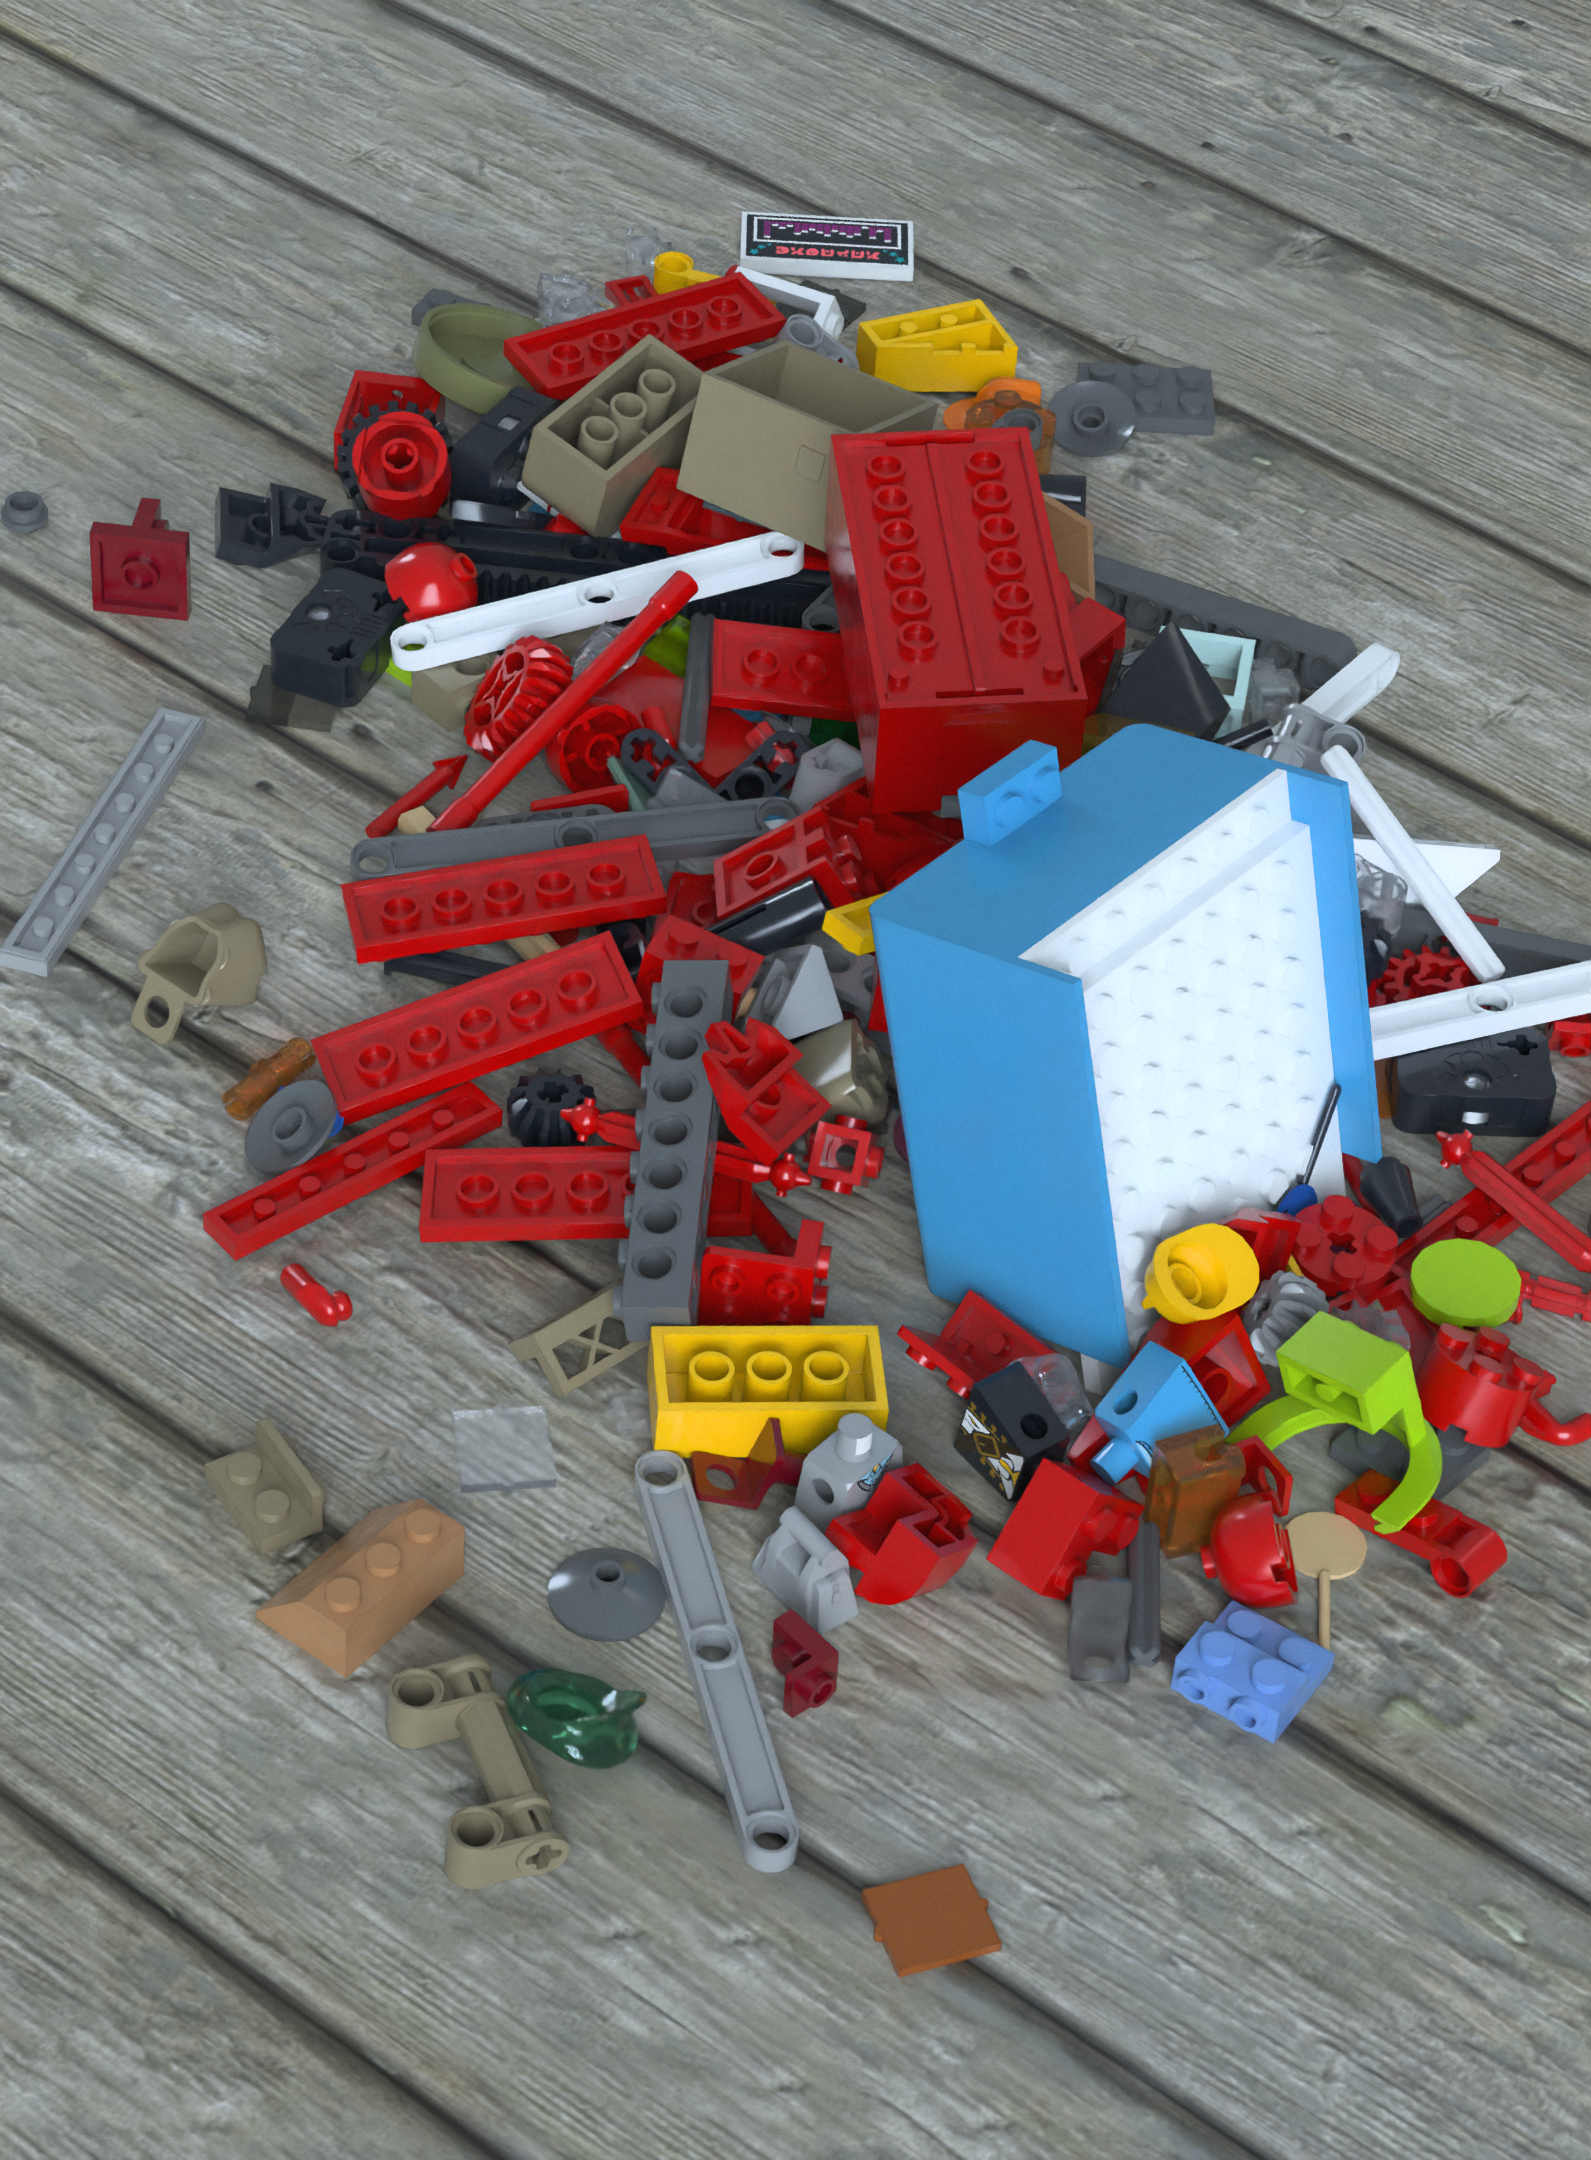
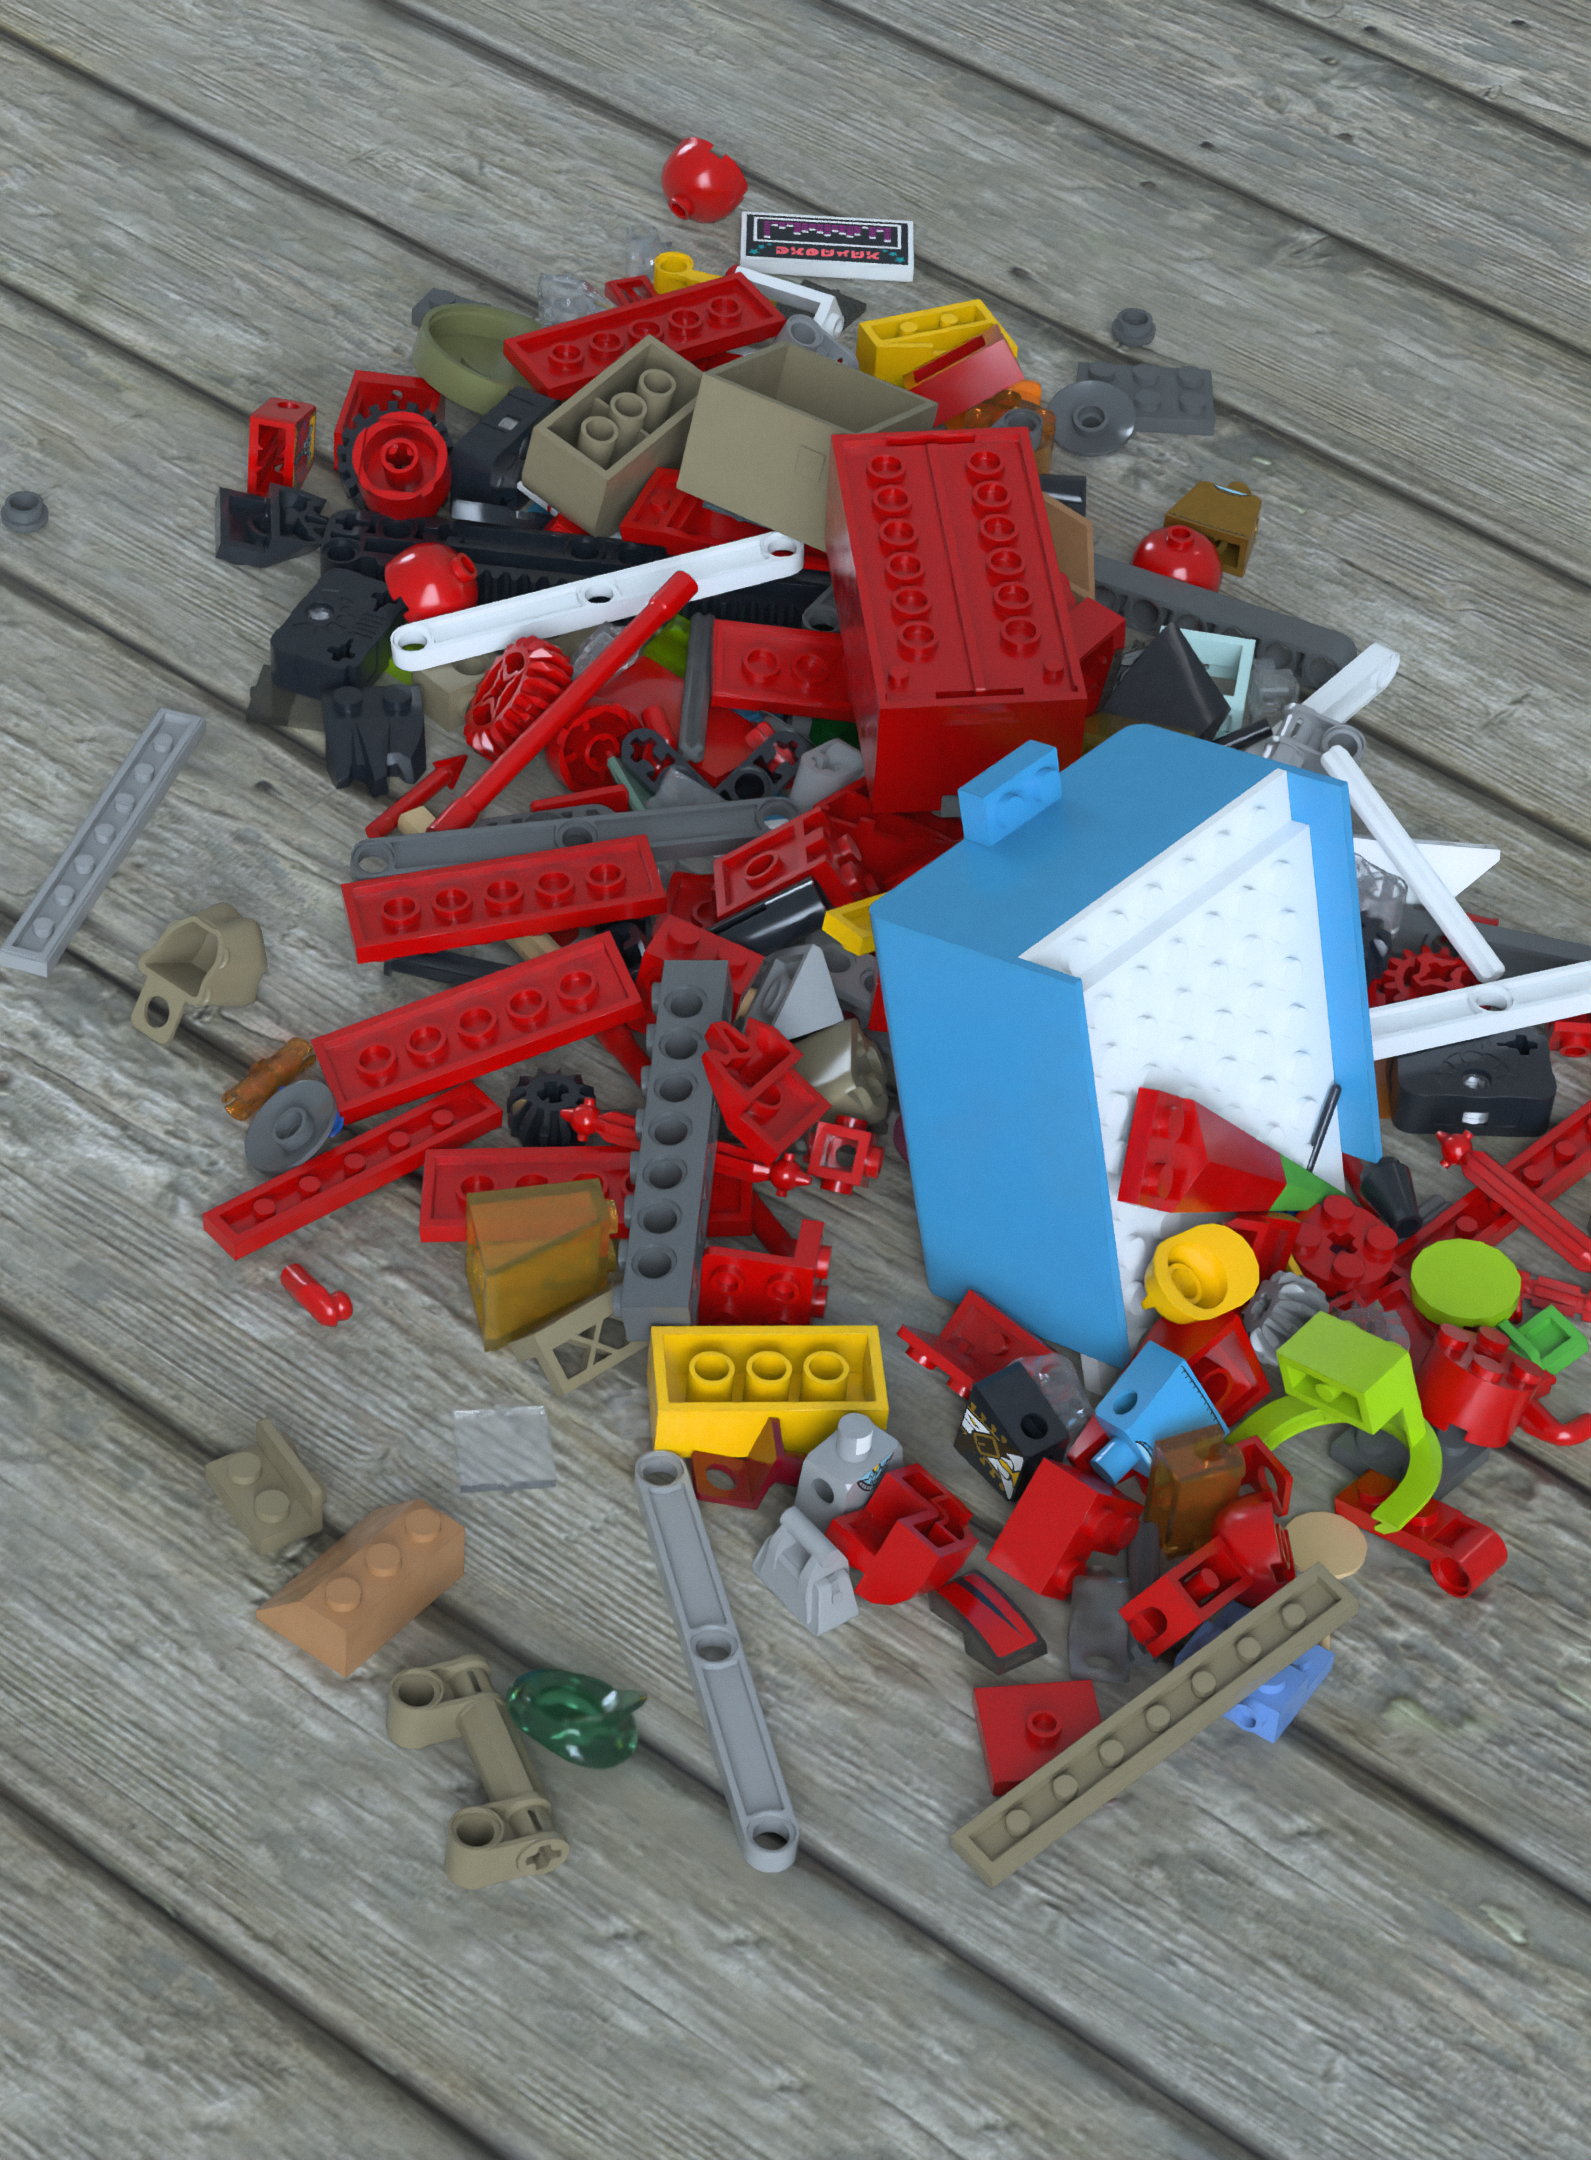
(141, 566): dark red bracket -> none
(280, 434): none -> red torso
(374, 735): none -> black plate
(535, 1254): none -> clear yellow slope
(606, 1594): dark grey dish -> none
(700, 183): none -> red cylinder
(805, 1662): dark red bracket -> none
(931, 1920): dark orange piece -> none
(966, 374): none -> red window
(991, 1622): none -> slope
(1030, 1726): none -> red plate
(1133, 327): none -> dark grey plate
(1153, 1725): none -> dark tan plate
(1173, 1607): none -> red brick
(1181, 556): none -> red cylinder
(1199, 1162): none -> red plate
(1223, 515): none -> pearl gold torso
(1546, 1340): none -> bright green bracket

